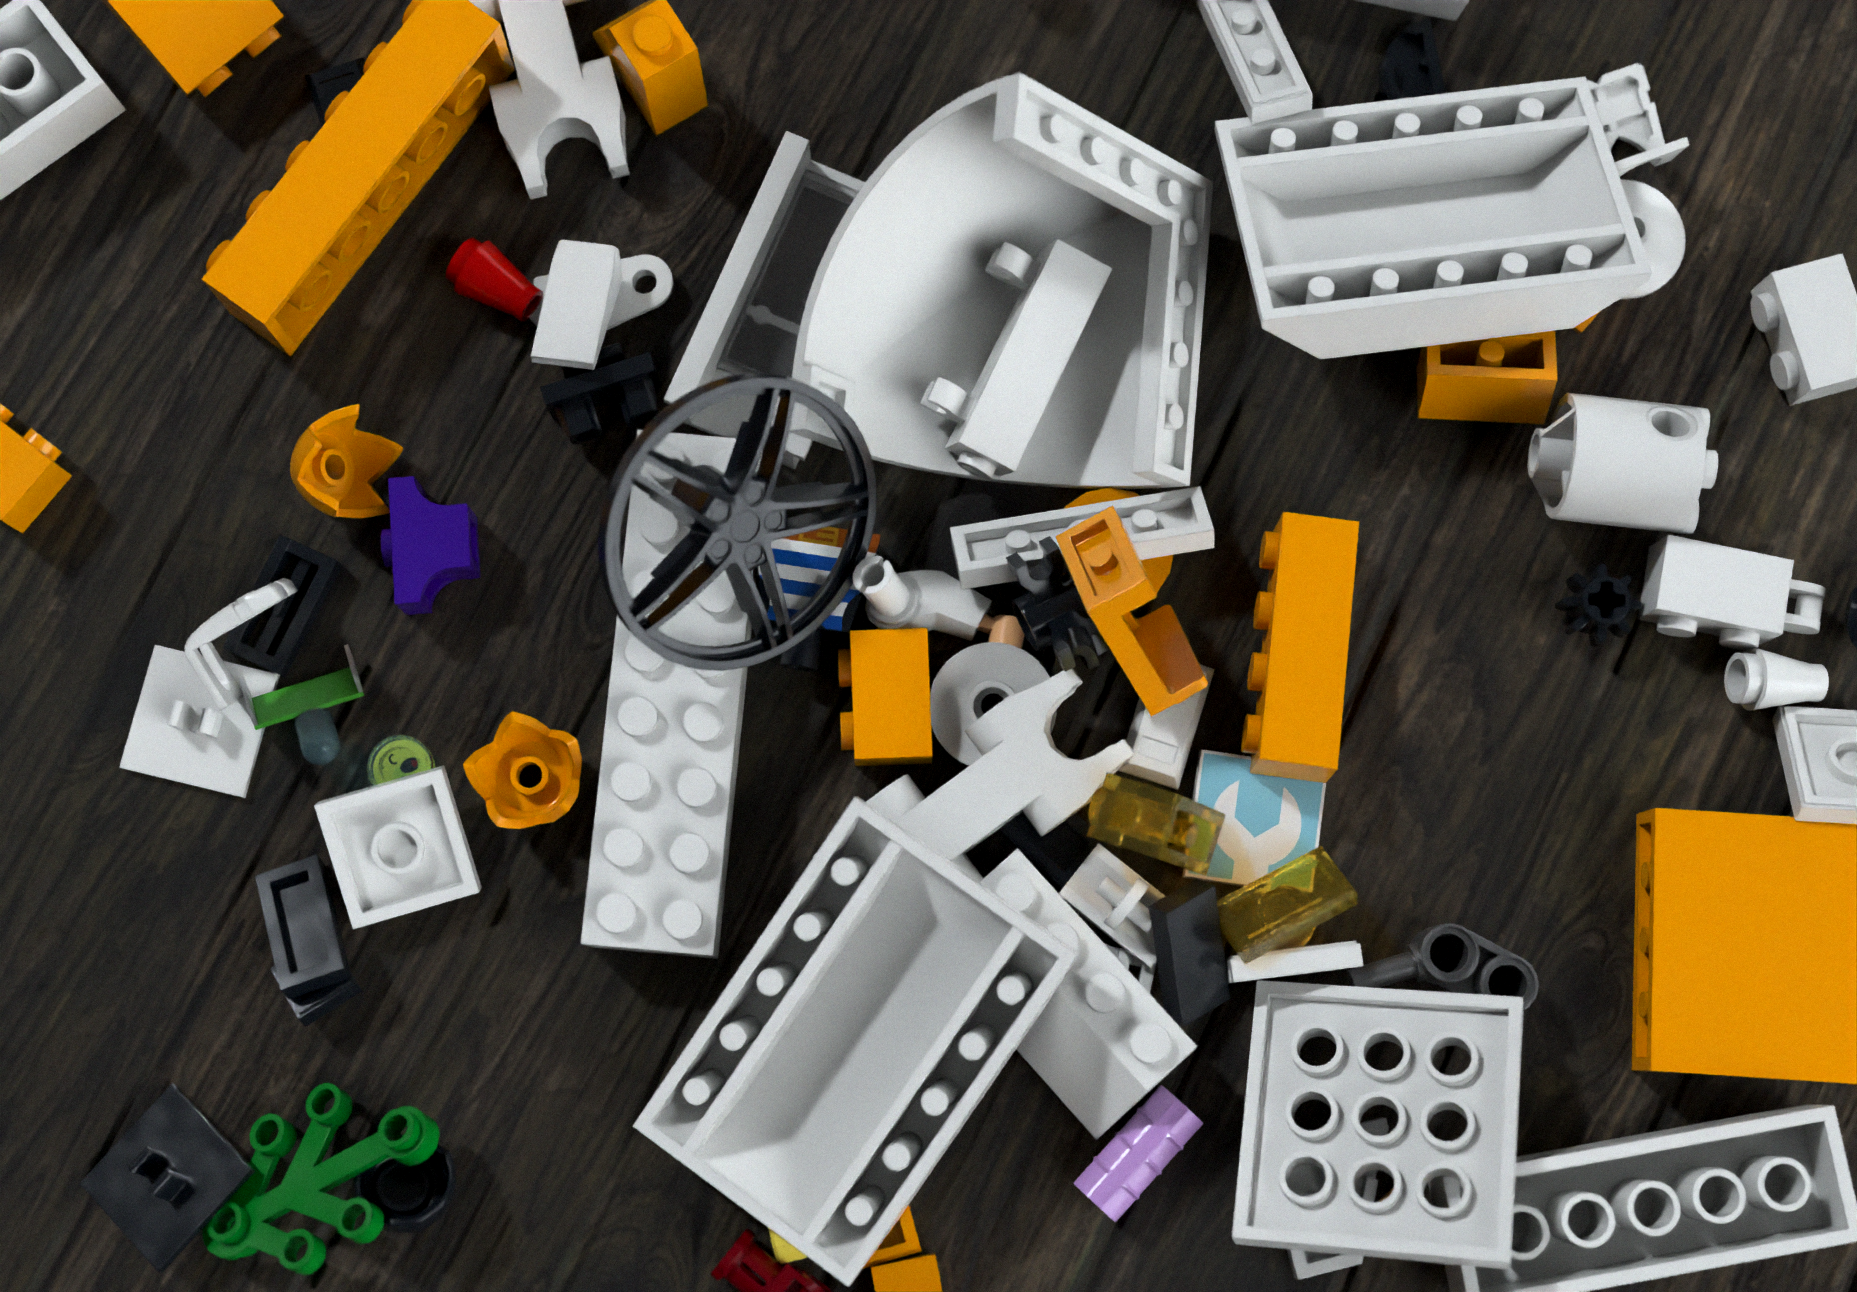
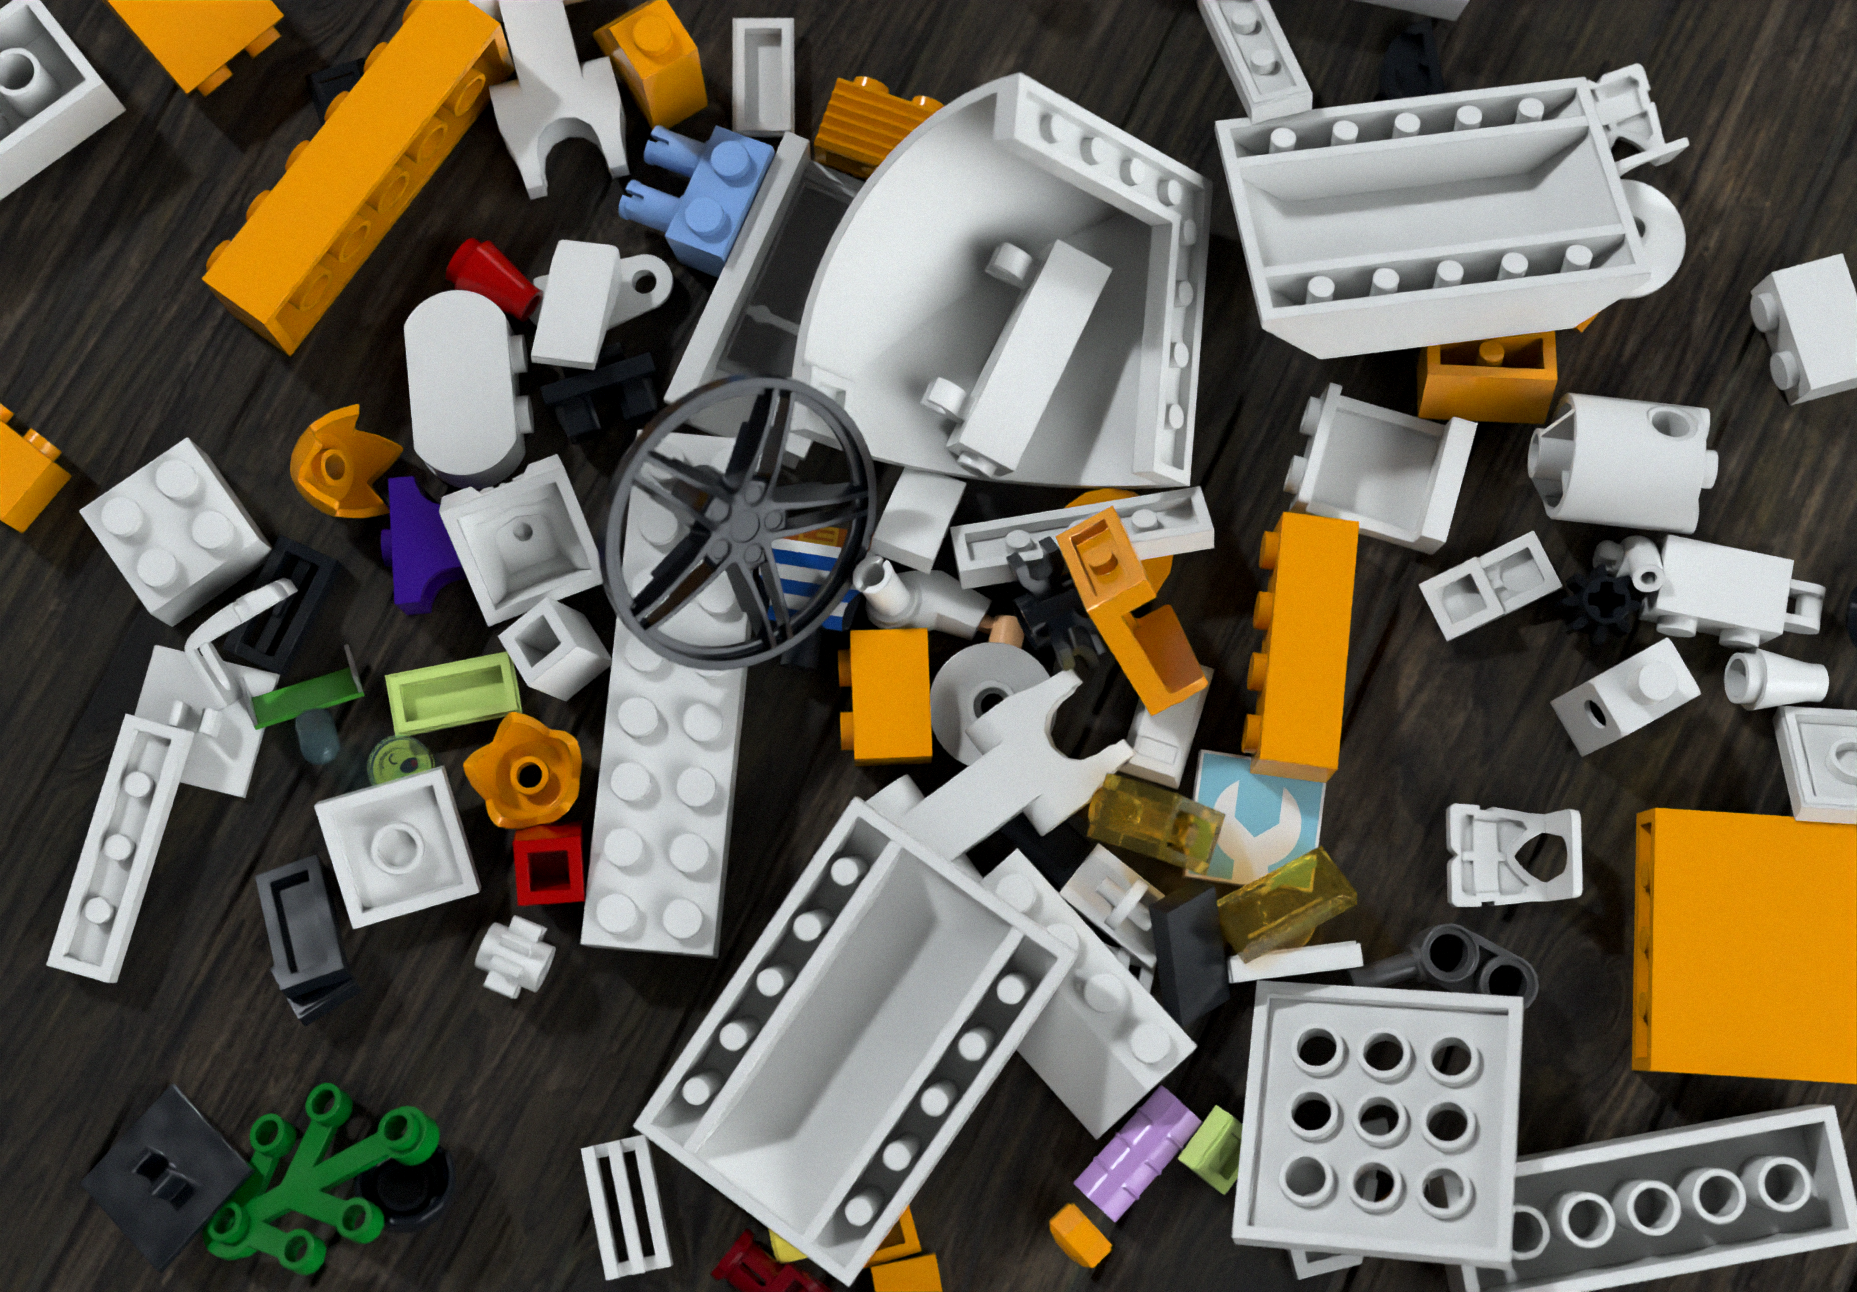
(120, 849): none -> white plate
(177, 532): none -> white brick
(453, 694): none -> yellowish green tile
(466, 389): none -> white brick
(515, 957): none -> white gear
(522, 541): none -> white brick
(550, 863): none -> red brick
(555, 649): none -> white brick
(637, 1262): none -> white tile
(715, 205): none -> light blue brick
(763, 76): none -> white tile
(866, 125): none -> light orange brick
(917, 518): none -> white slope
(1078, 1236): none -> light orange tile
(1215, 1150): none -> yellowish green tile
(1380, 470): none -> white panel
(1485, 853): none -> white piece
(1490, 586): none -> white slope
(1627, 695): none -> white torso
(1632, 557): none -> white arm

